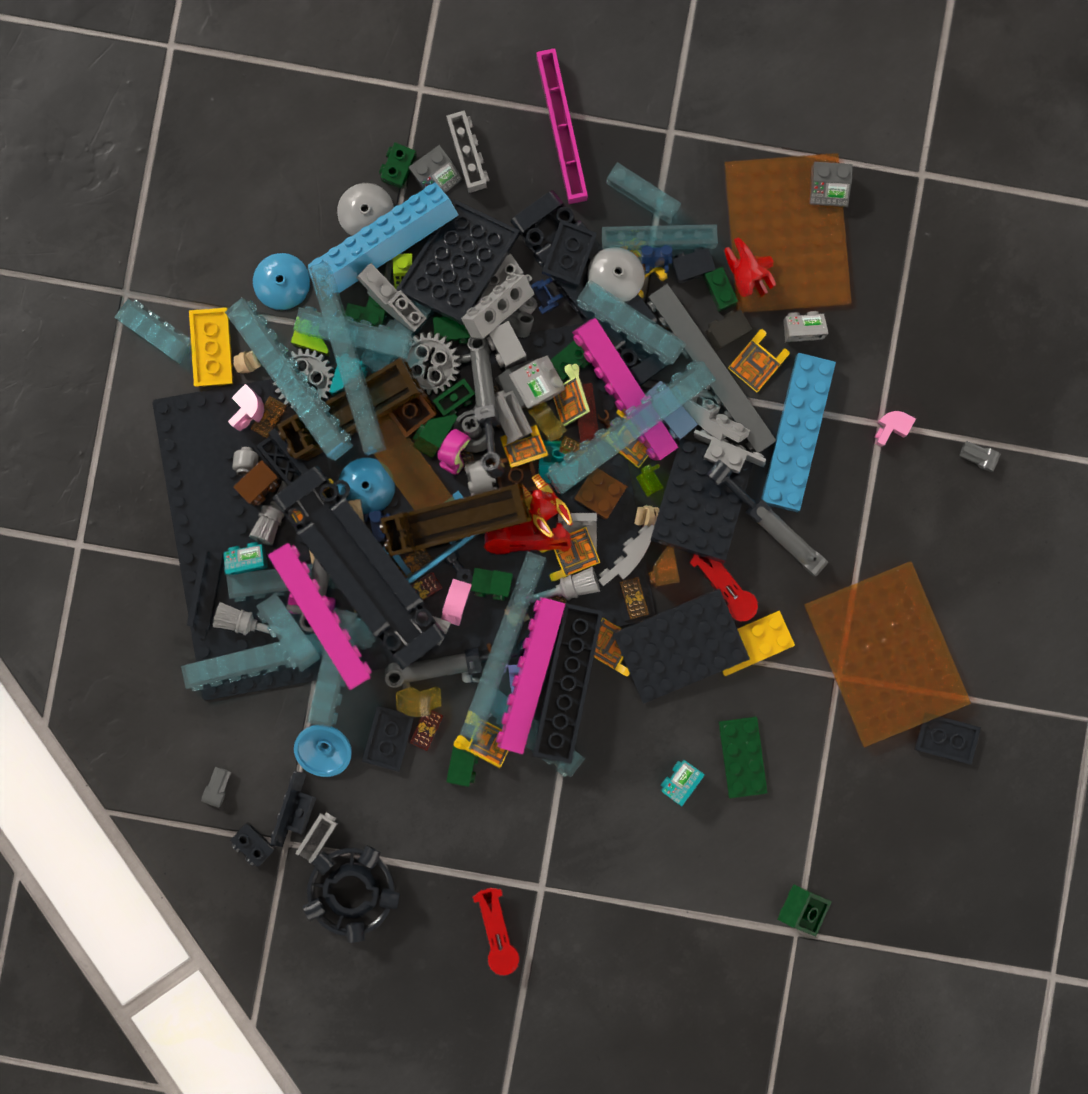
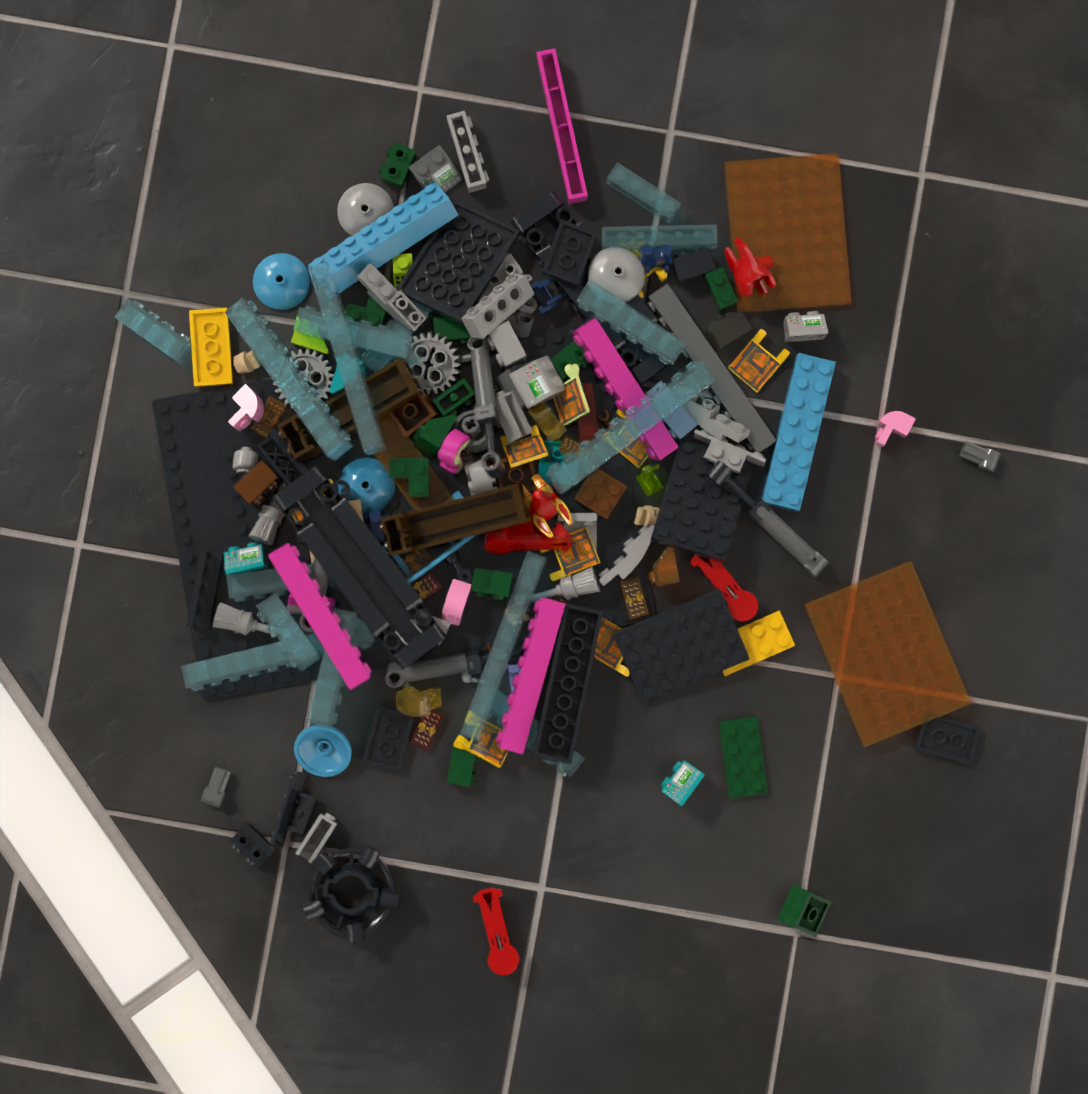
(415, 470): none -> dark green brick
(830, 184): dark grey slope -> none

